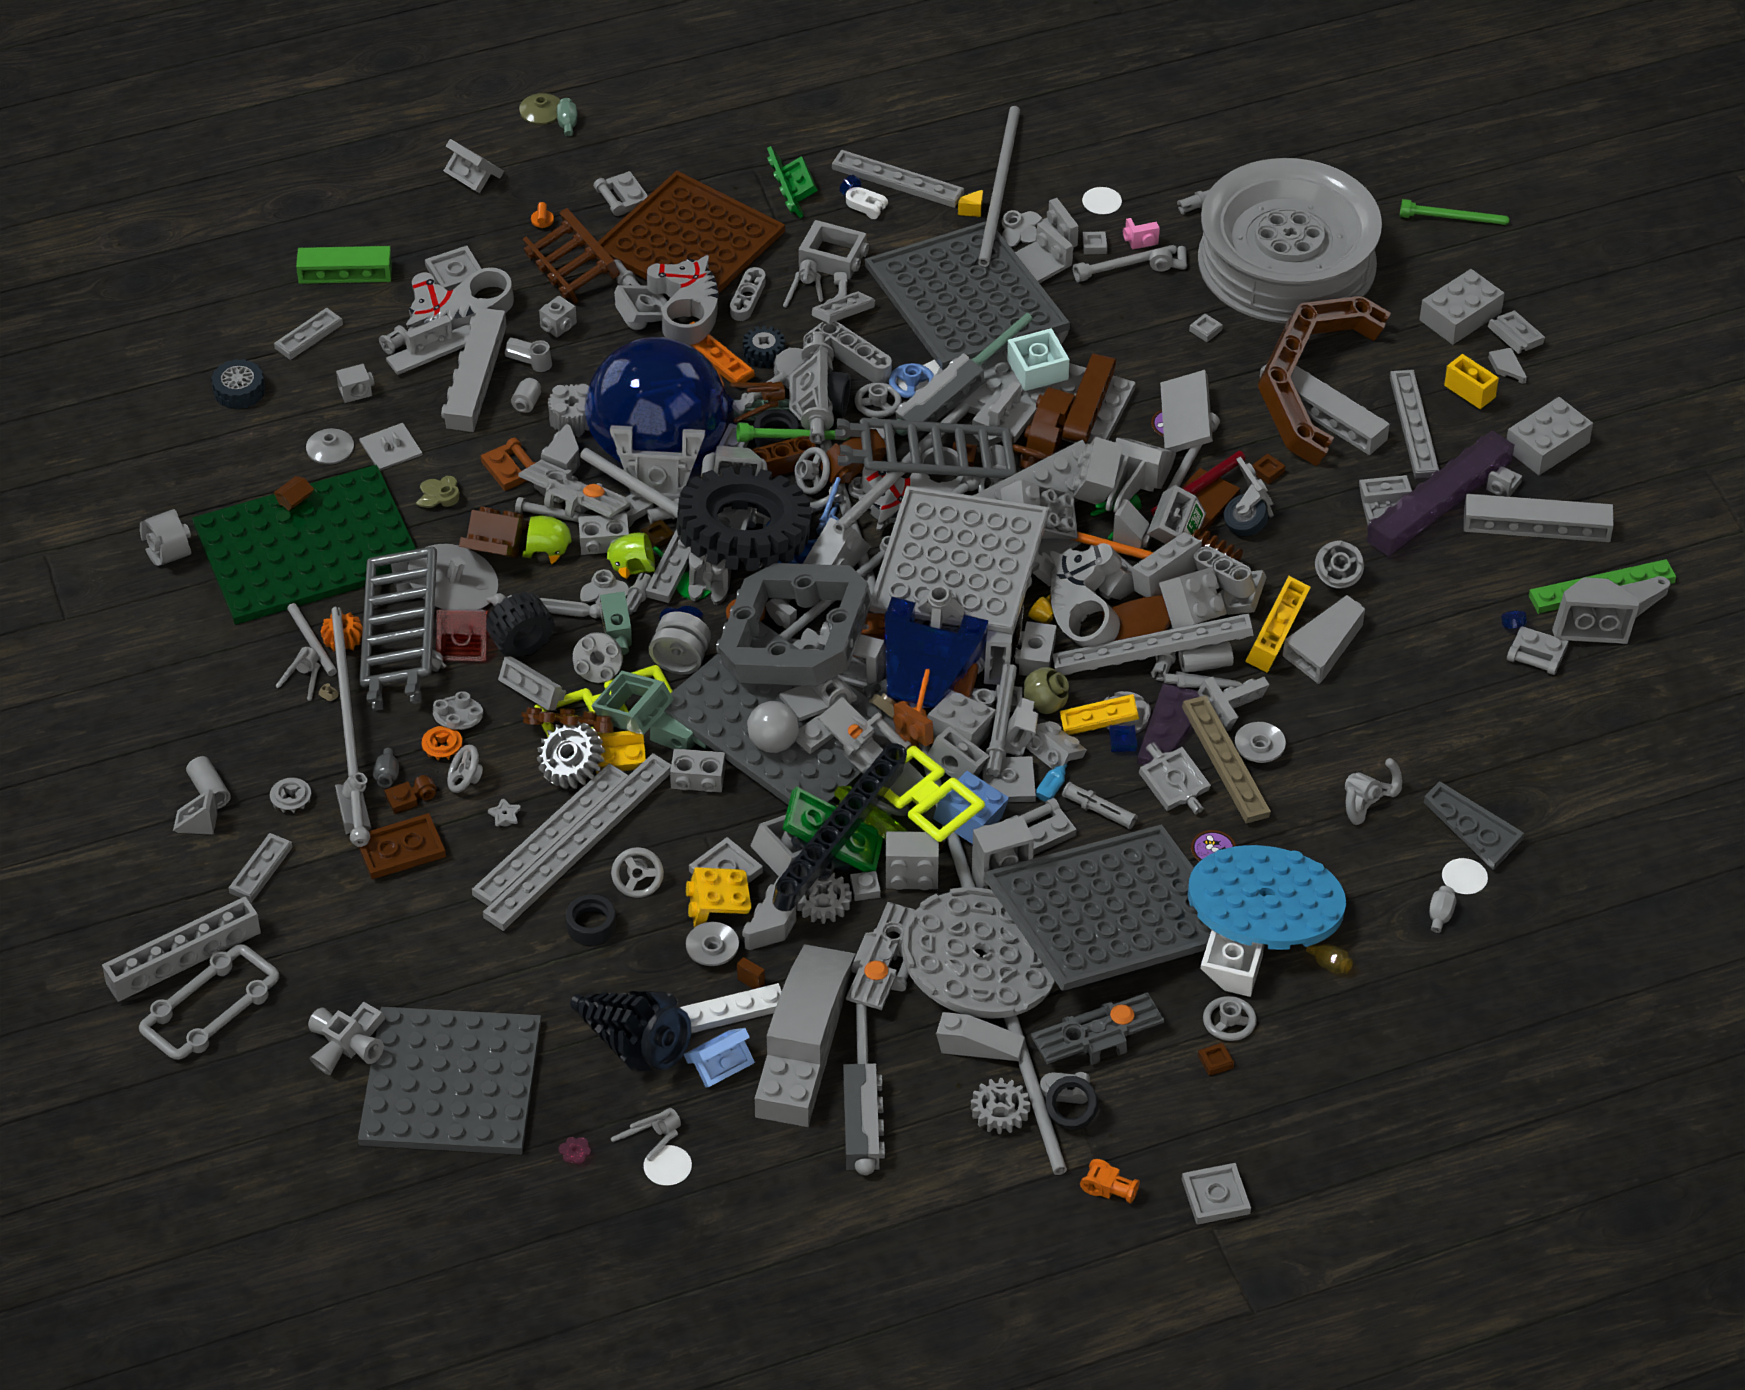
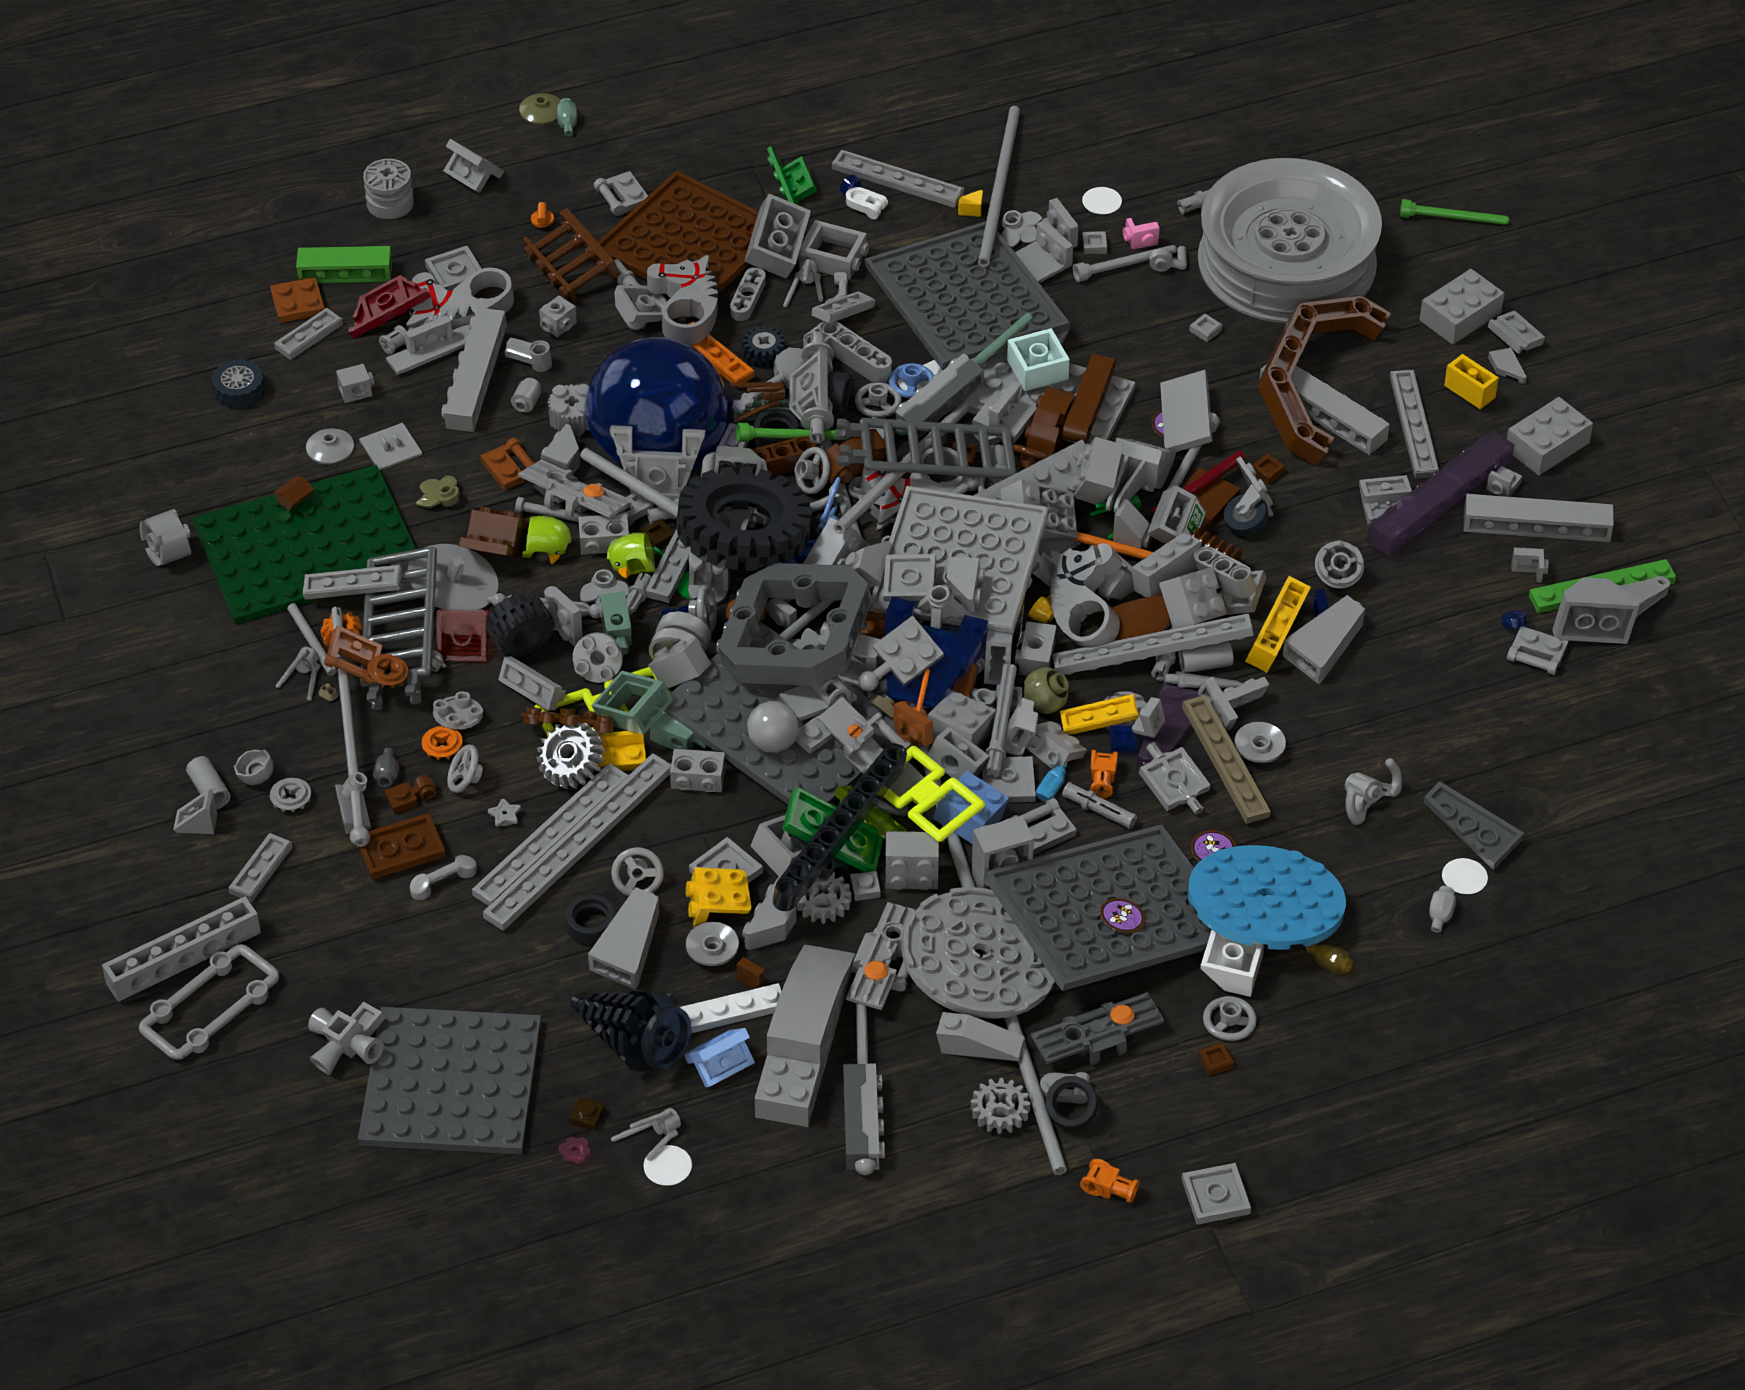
(254, 767): none -> light grey hair
(297, 299): none -> dark orange plate
(352, 582): none -> light grey tile
(352, 647): none -> dark orange plate
(380, 663): none -> dark orange gear
(385, 303): none -> dark red wing
(388, 188): none -> light grey wheel
(420, 884): none -> light grey bar
(565, 615): none -> light grey plate
(587, 1113): none -> dark brown plate
(626, 941): none -> light grey slope
(679, 663): none -> light grey brick
(703, 609): none -> light grey piece
(777, 236): none -> light grey brick
(870, 562): none -> light grey slope
(905, 652): none -> light grey plate
(909, 576): none -> light grey plate
(964, 579): none -> light grey slope
(1102, 772): none -> orange connector
(1122, 915): none -> sticker
(1150, 718): none -> light grey bracket
(1320, 602): none -> clear blue tile
(1530, 561): none -> light grey bracket

